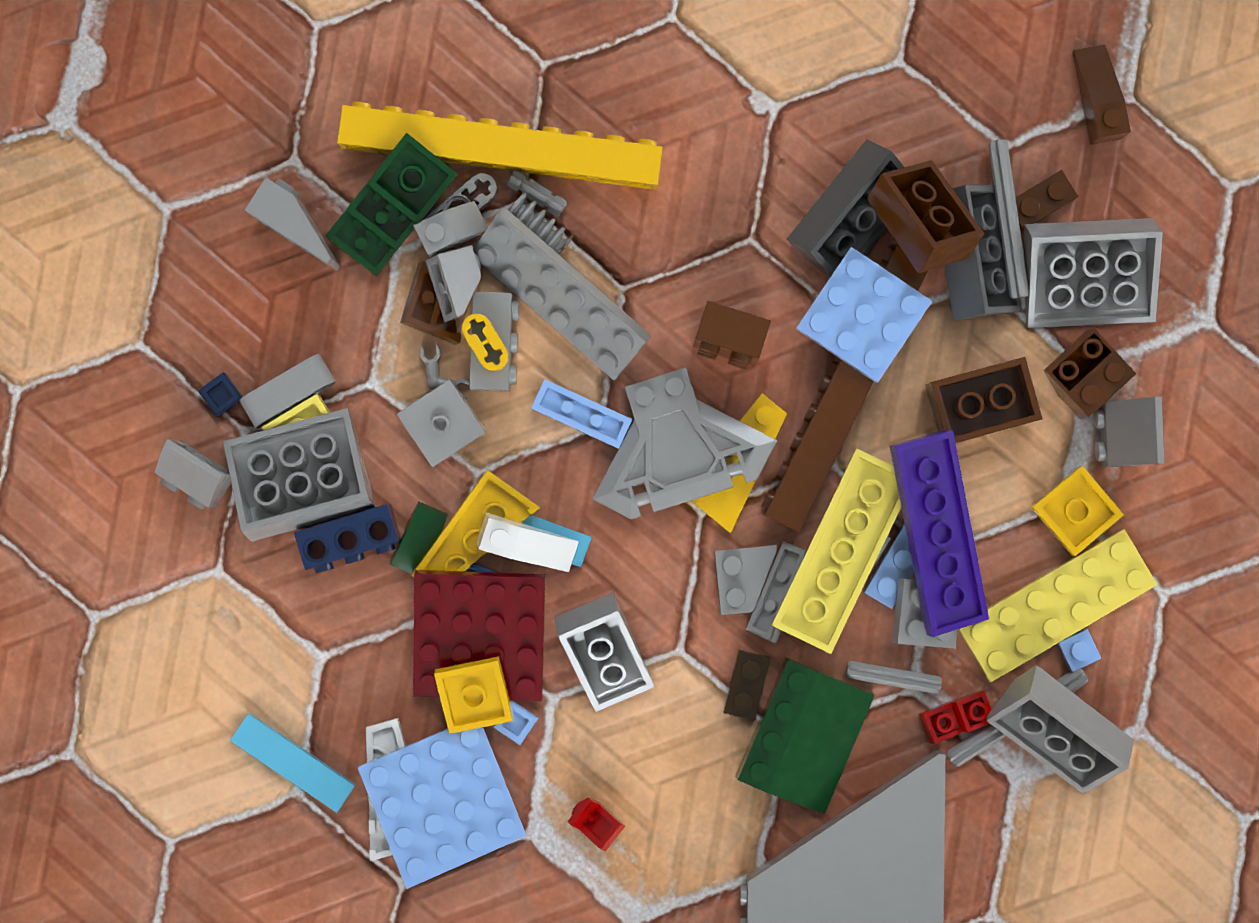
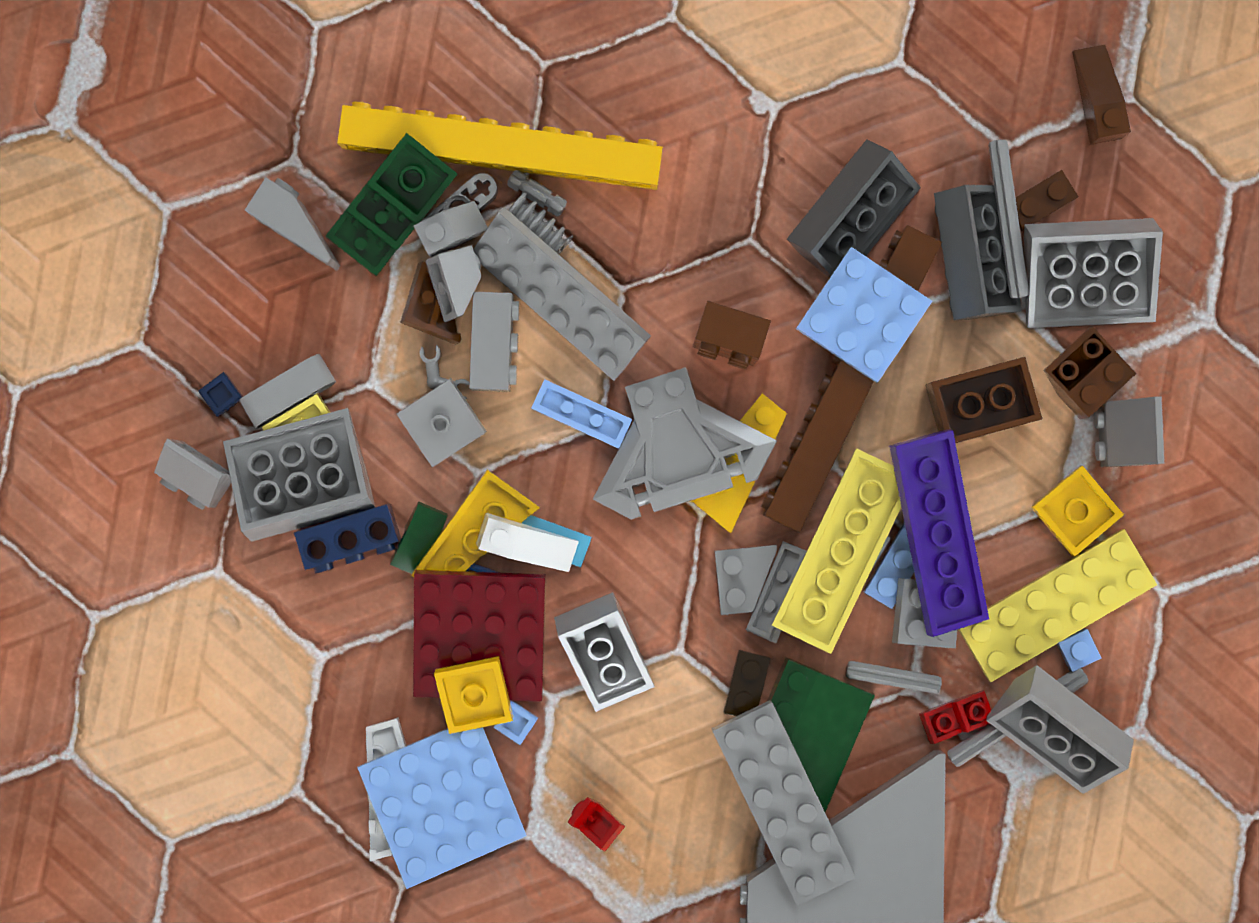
(293, 762): medium azure tile -> none
(478, 346): yellow beam -> none
(783, 802): none -> light grey plate
(925, 216): reddish brown brick -> none

